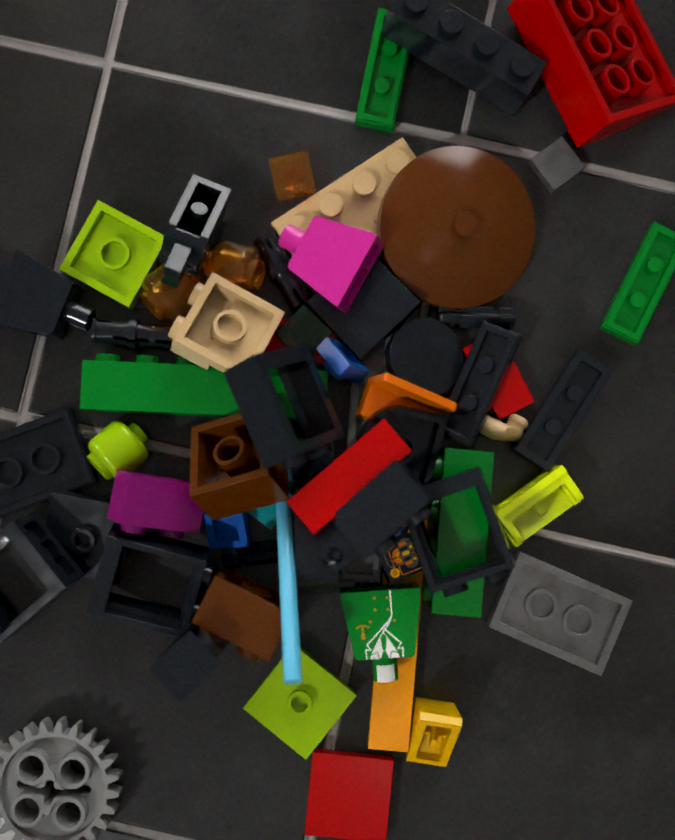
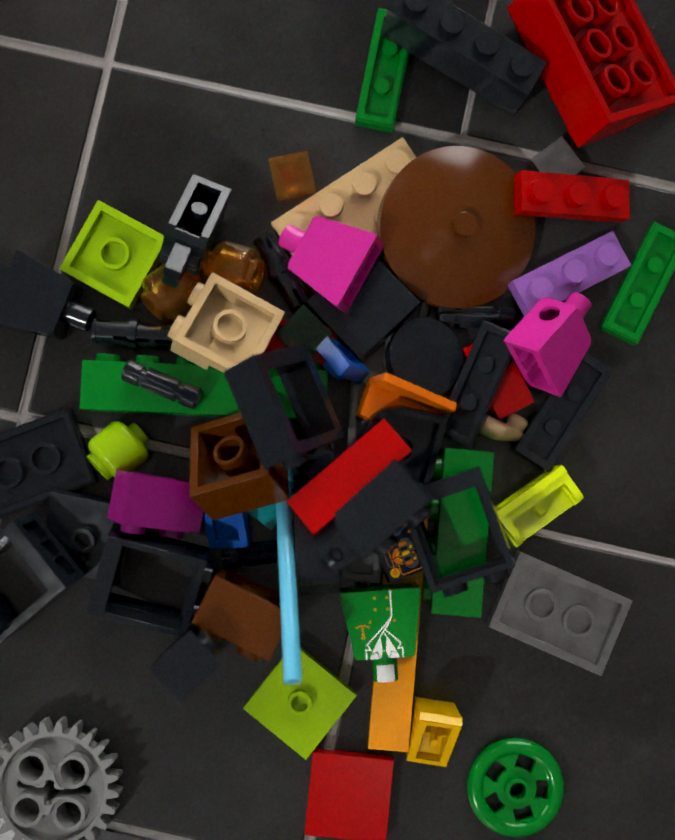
(161, 384): none -> black axle
(543, 768): none -> green plate
(551, 342): none -> dark pink torso
(571, 196): none -> red plate
(571, 272): none -> medium lavender plate

